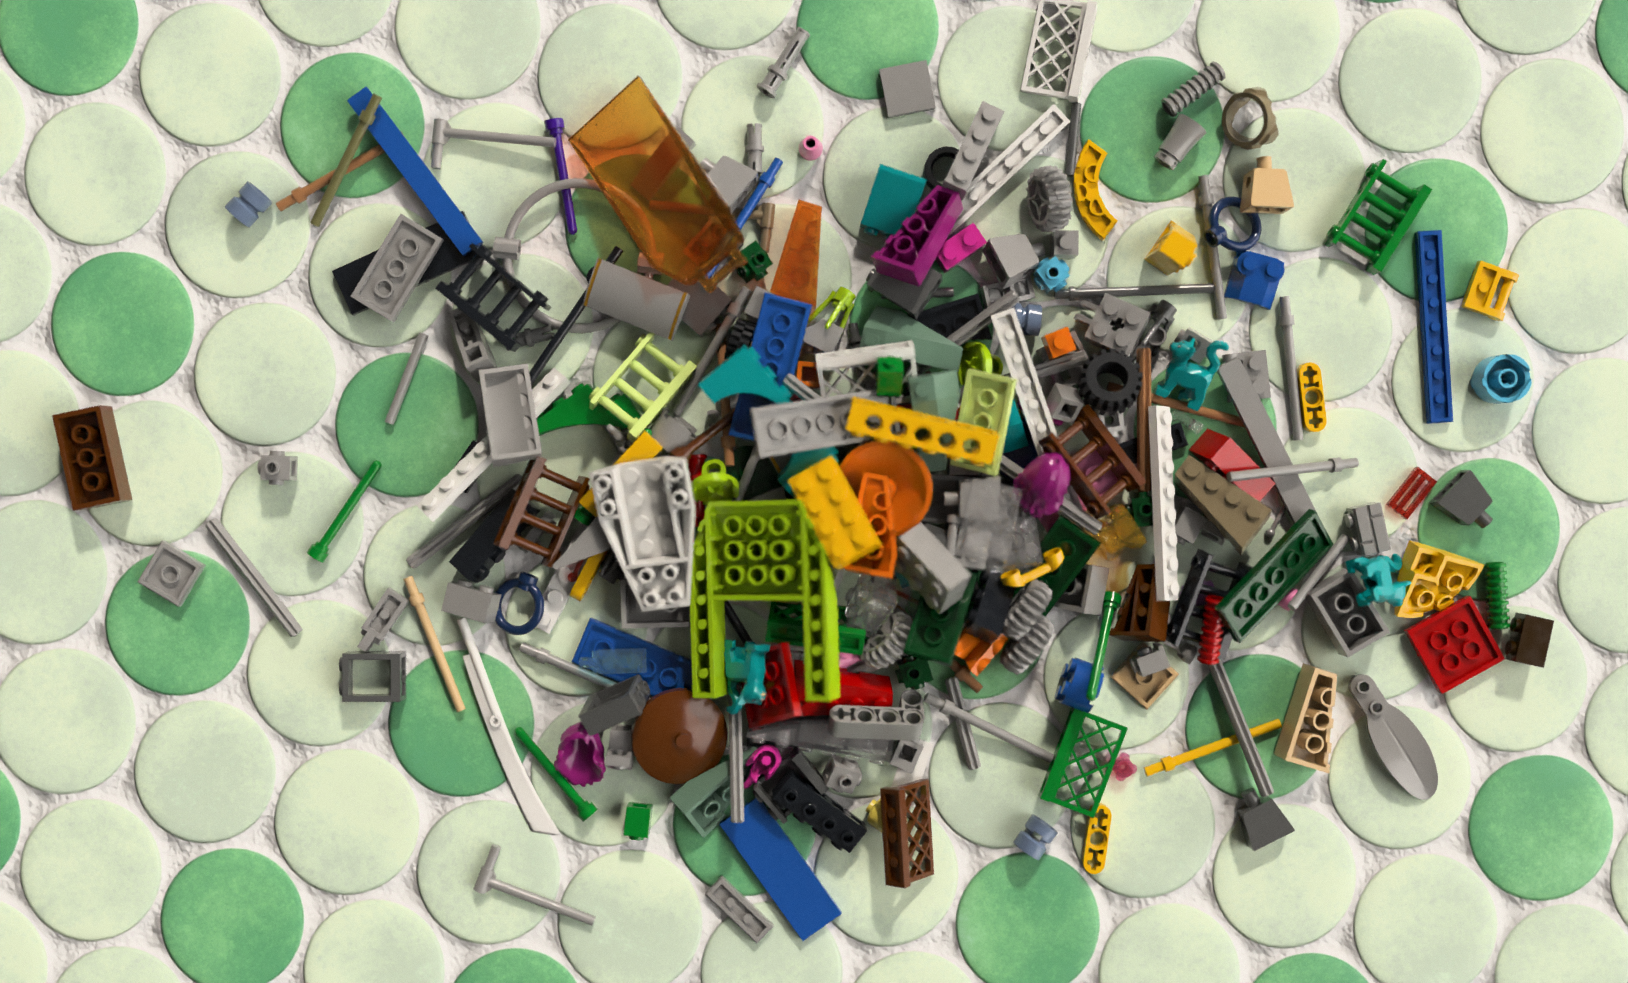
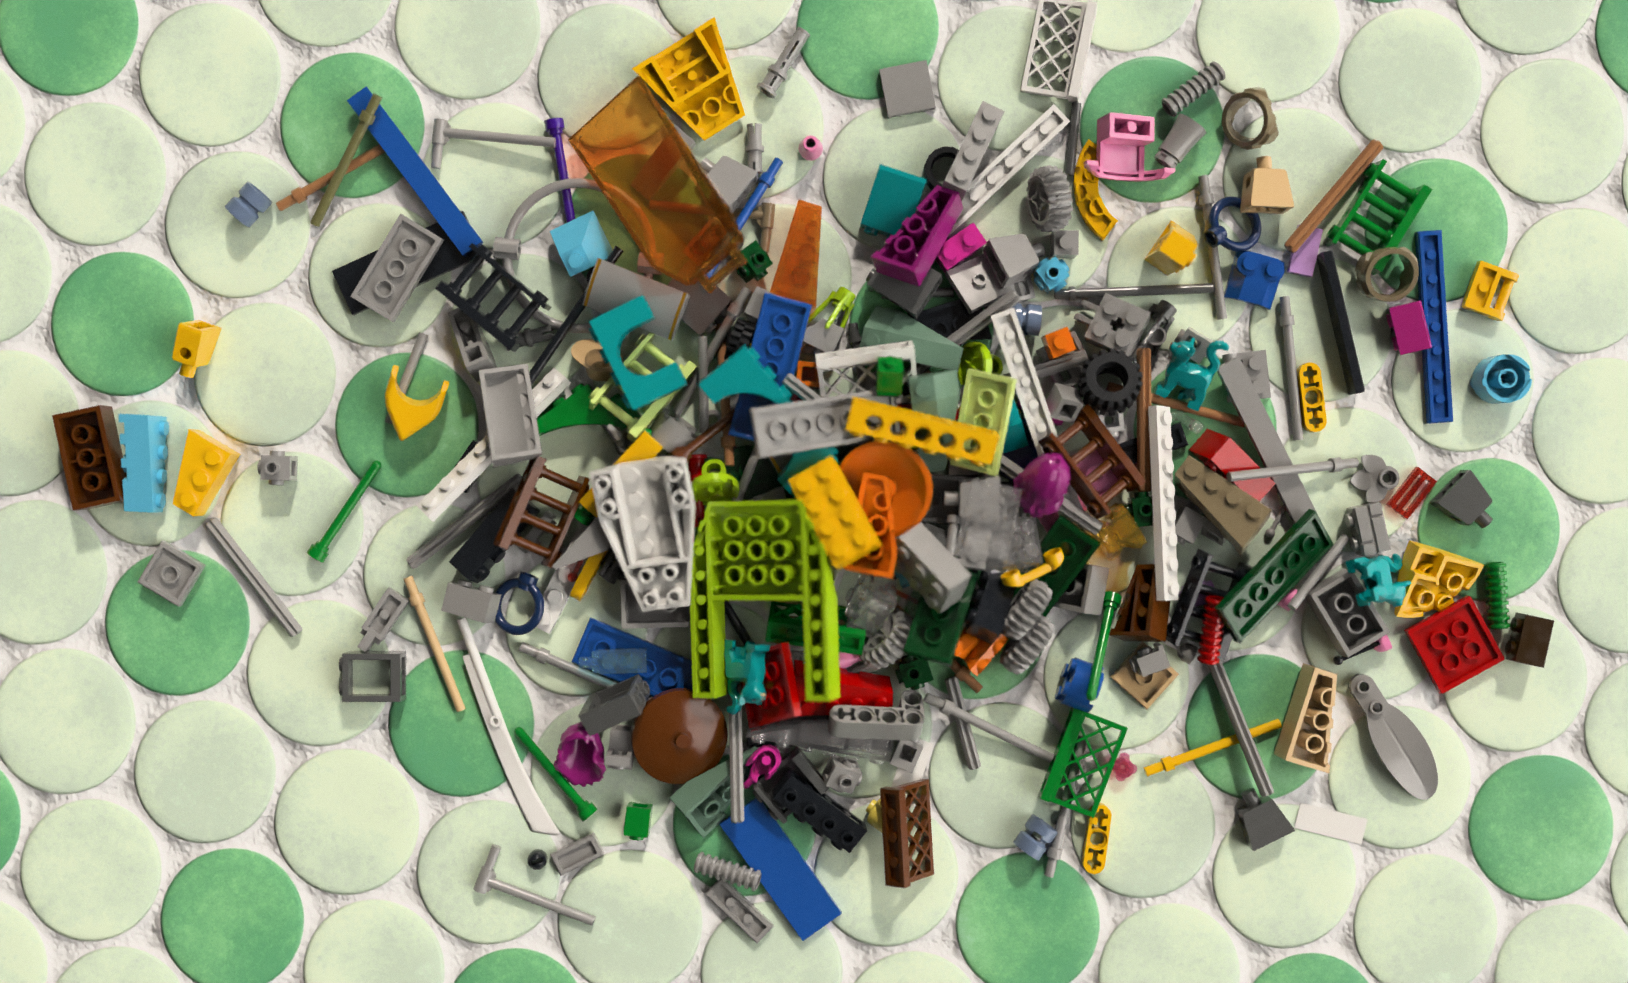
(144, 462): none -> medium azure wedge
(194, 345): none -> yellow torso
(202, 472): none -> yellow wedge
(411, 414): none -> yellow animal
(534, 855): none -> black hinge
(577, 854): none -> light grey tile
(581, 243): none -> medium azure slope
(588, 355): none -> tan piece
(610, 332): none -> teal arch
(696, 80): none -> yellow wedge
(702, 372): none -> light grey bar
(727, 871): none -> light grey piece
(975, 283): none -> light grey plate
(1054, 851): none -> light grey bar
(1122, 149): none -> bright pink piece
(1304, 259): none -> lavender tile
(1330, 823): none -> white sticker
(1333, 196): none -> medium nougat axle
(1340, 322): none -> black tile
(1371, 478): none -> light grey plate
(1381, 645): none -> hinge
(1407, 278): none -> dark tan piece
(1409, 328): none -> dark pink brick

